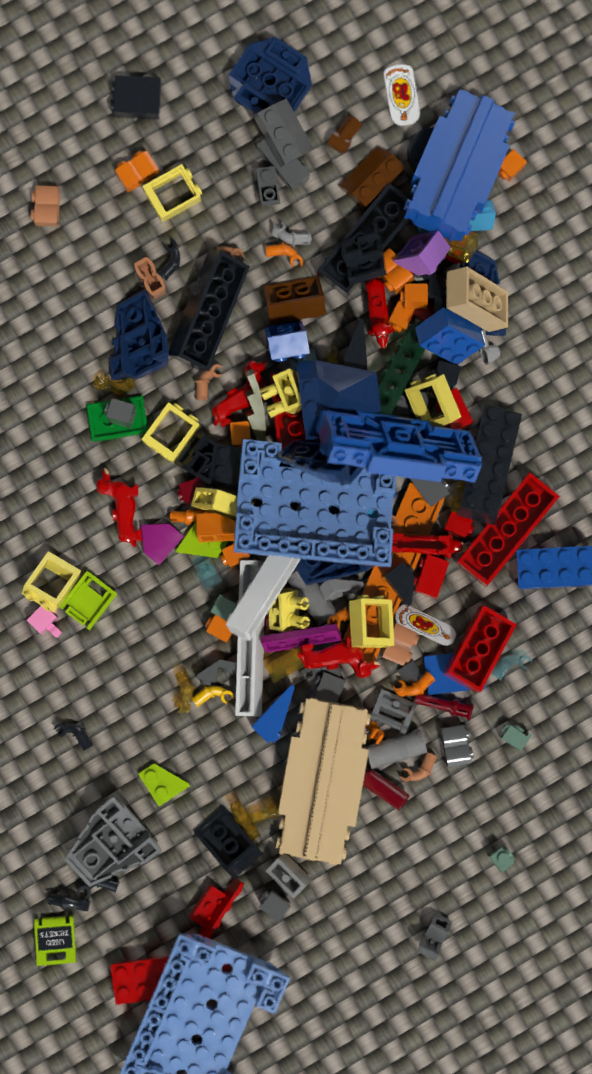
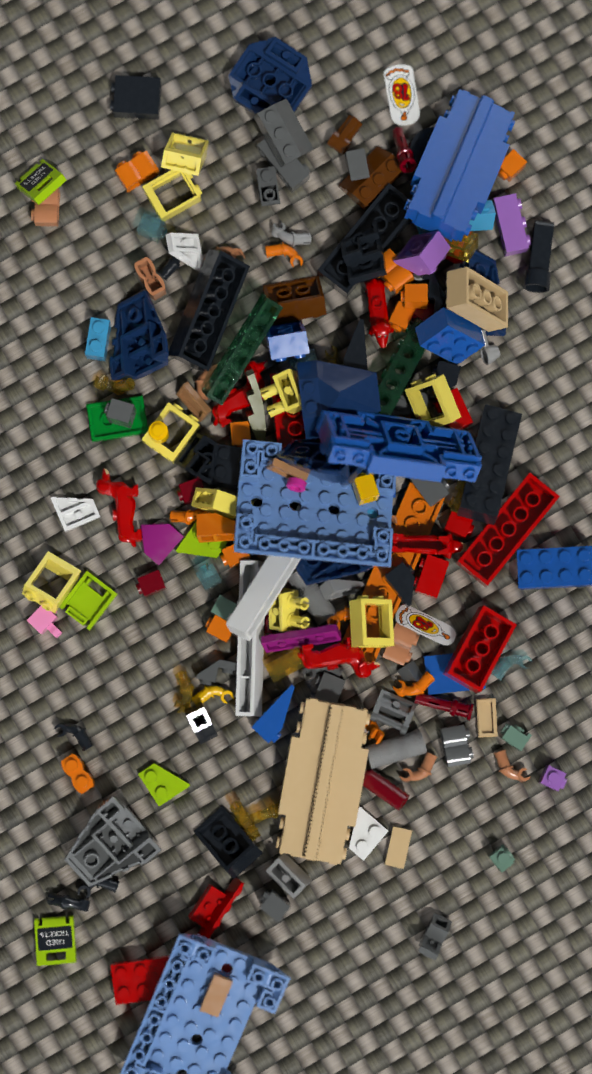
(37, 178): none -> lime container
(75, 511): none -> white wing
(75, 768): none -> orange brick
(98, 339): none -> dark azure brick
(150, 584): none -> dark red brick
(152, 228): none -> clear light blue brick
(158, 432): none -> yellow brick
(185, 248): none -> white wing
(193, 154): none -> light yellow window
(193, 401): none -> medium nougat tile
(200, 722): none -> black slope
(216, 995): none -> medium nougat tile
(242, 349): none -> clear green brick
(285, 470): none -> medium nougat tile
(296, 484): none -> dark pink tile
(357, 164): none -> dark grey slope
(365, 488): none -> yellow brick
(366, 834): none -> white wing
(398, 847): none -> tan tile
(404, 154): none -> dark red pin
(486, 717): none -> tan tile
(506, 768): none -> nougat piece
(511, 225): none -> medium lavender brick
(537, 276): none -> black beam
(553, 778): none -> medium lavender brick

